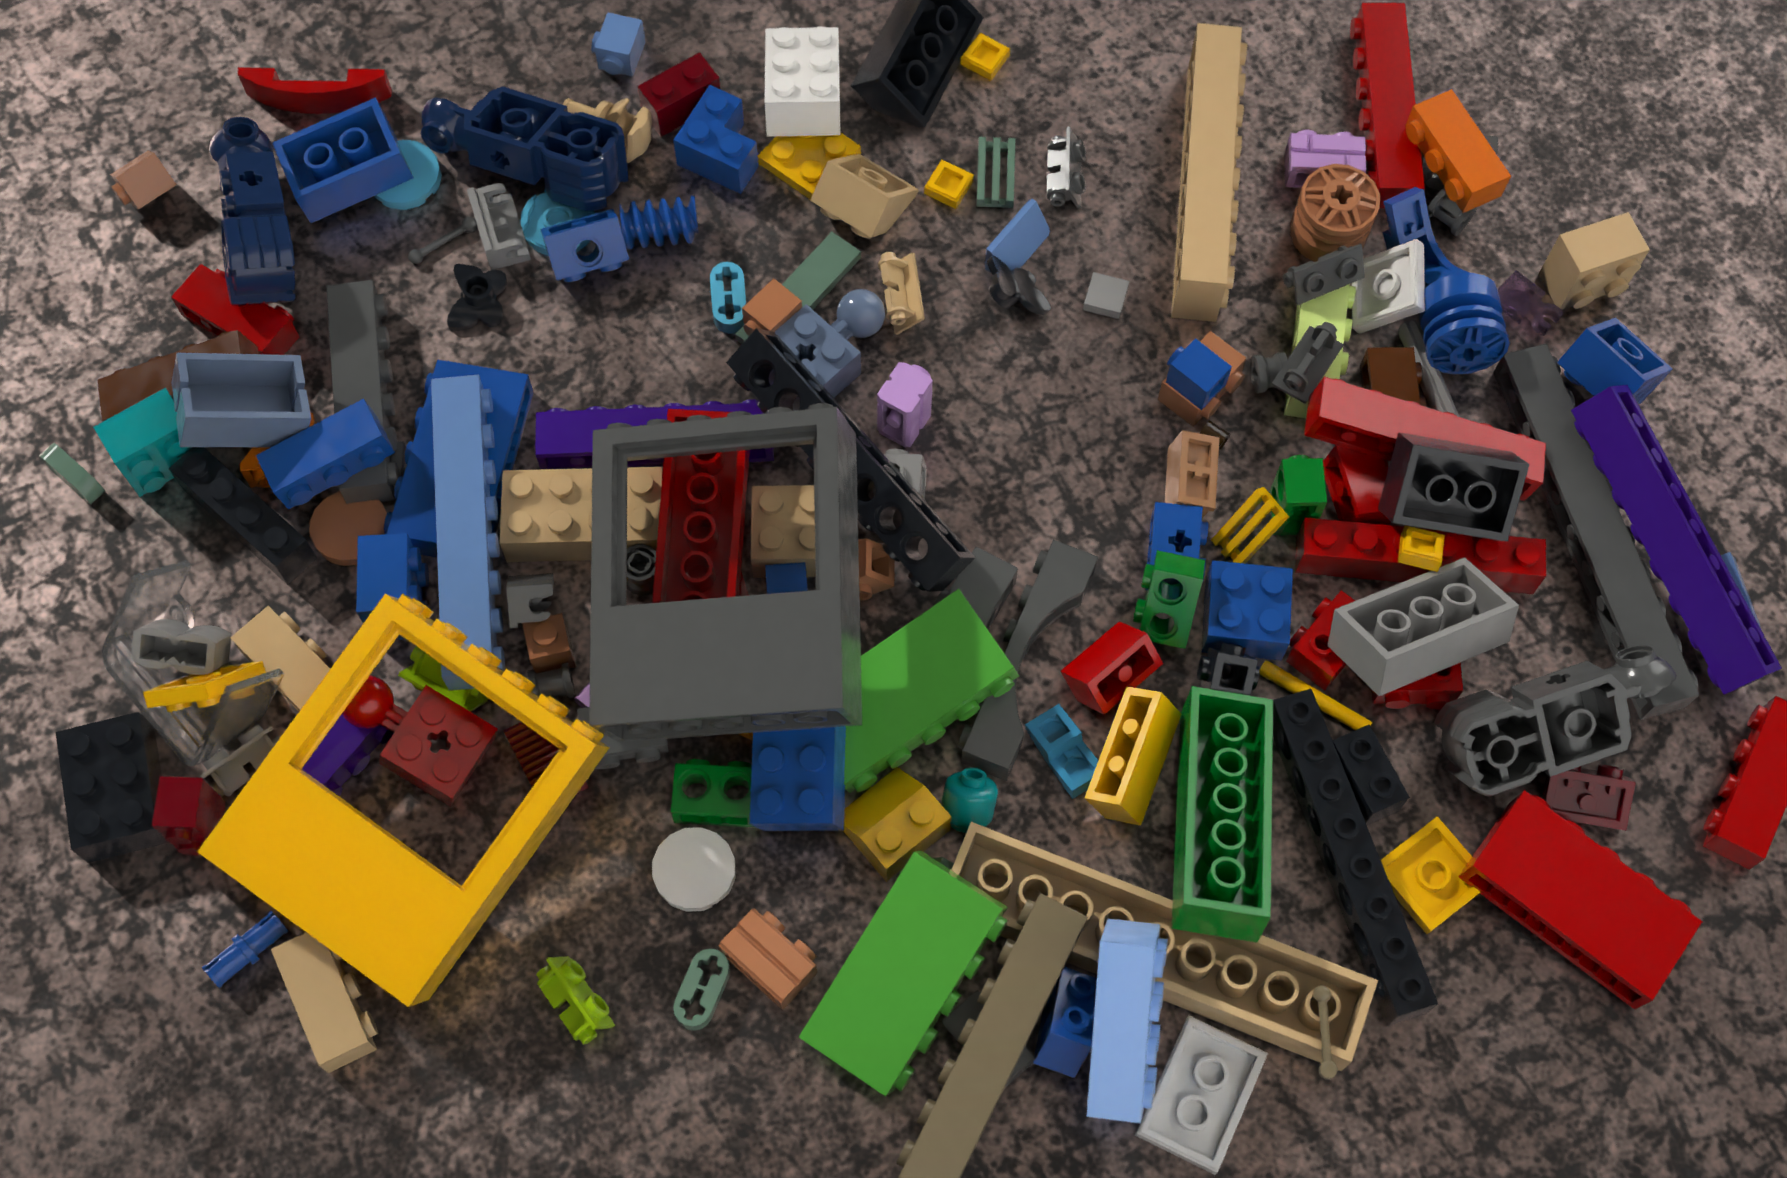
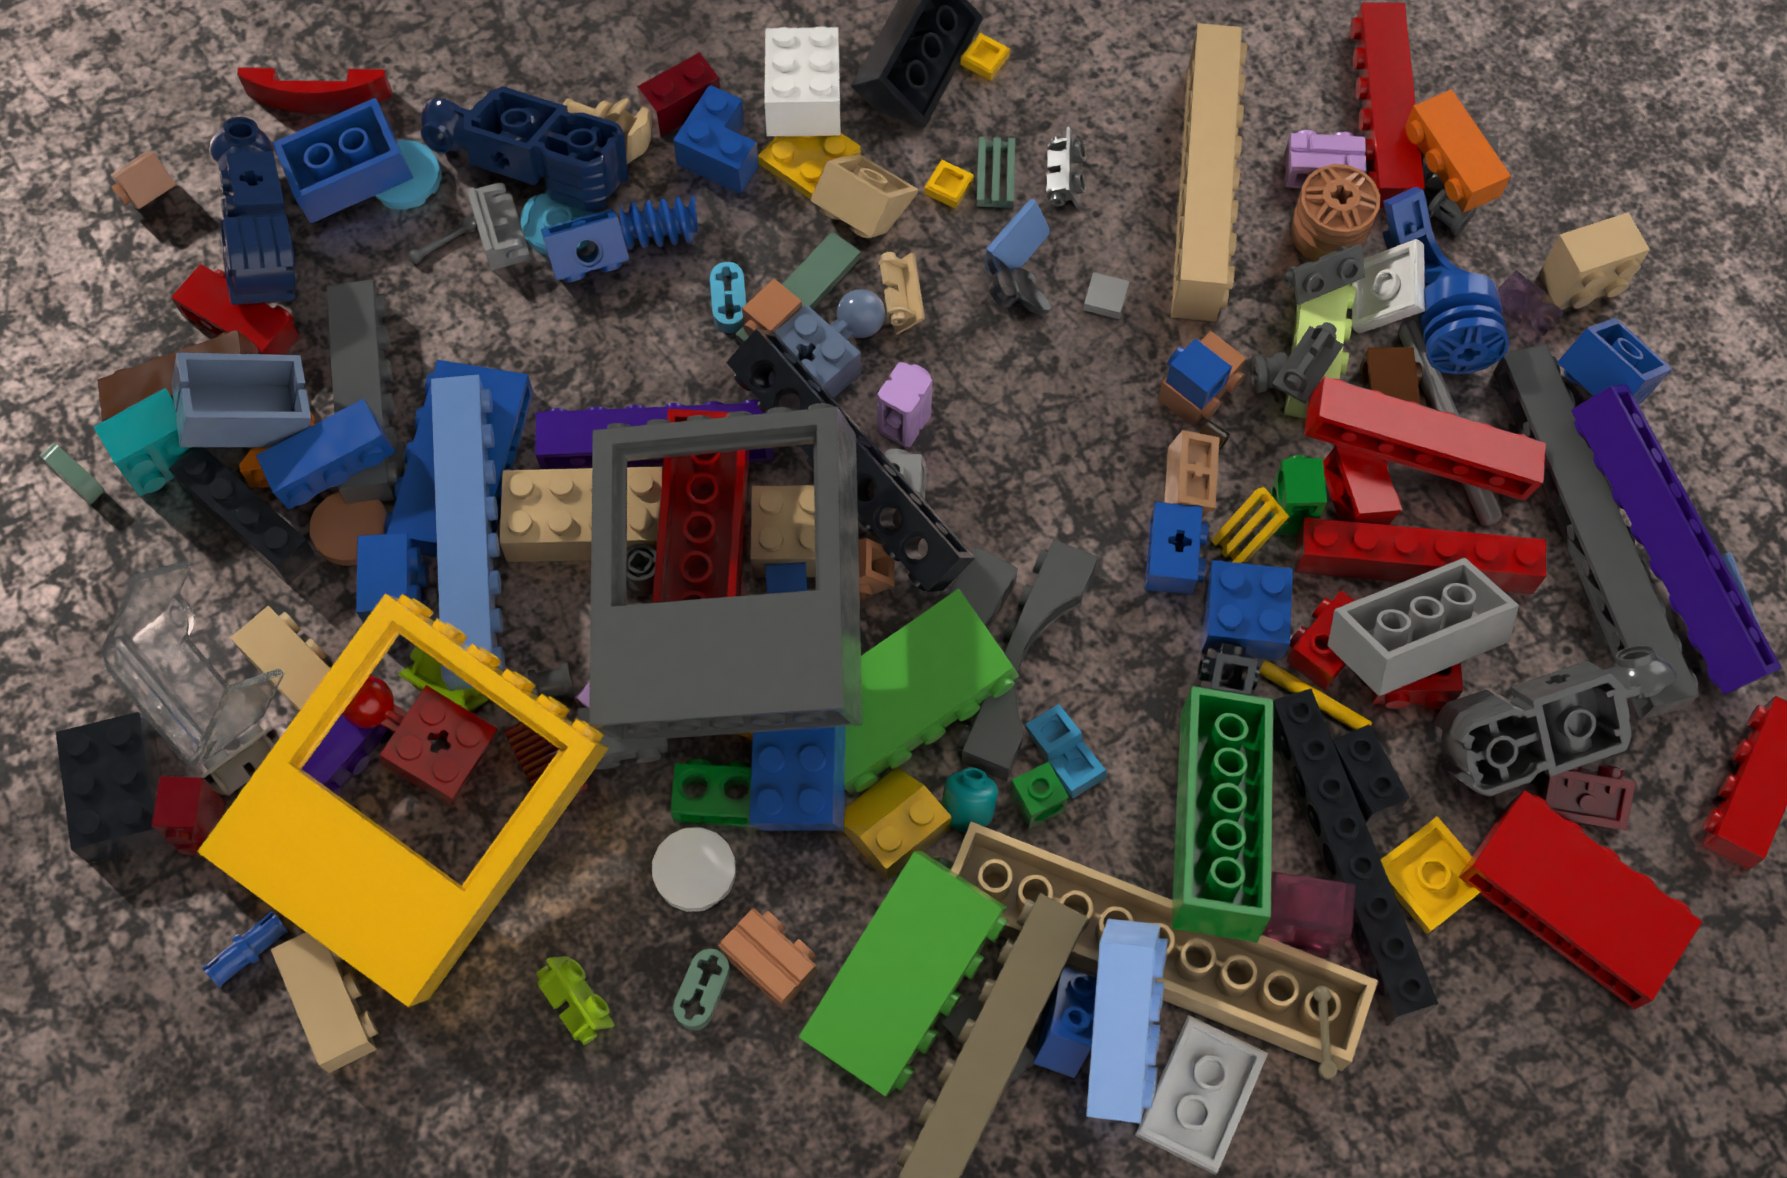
(177, 645): light grey brick -> none
(202, 689): yellow plate -> none
(477, 298): black animal -> none
(526, 596): dark grey hinge -> none
(549, 643): nougat brick -> none
(619, 44): medium blue brick -> none
(1038, 795): none -> green brick
(1109, 665): red brick -> none
(1133, 755): yellow brick -> none
(1172, 599): green brick -> none
(1310, 913): none -> clear pink brick
(1421, 548): yellow tile -> none
(1453, 487): black brick -> none

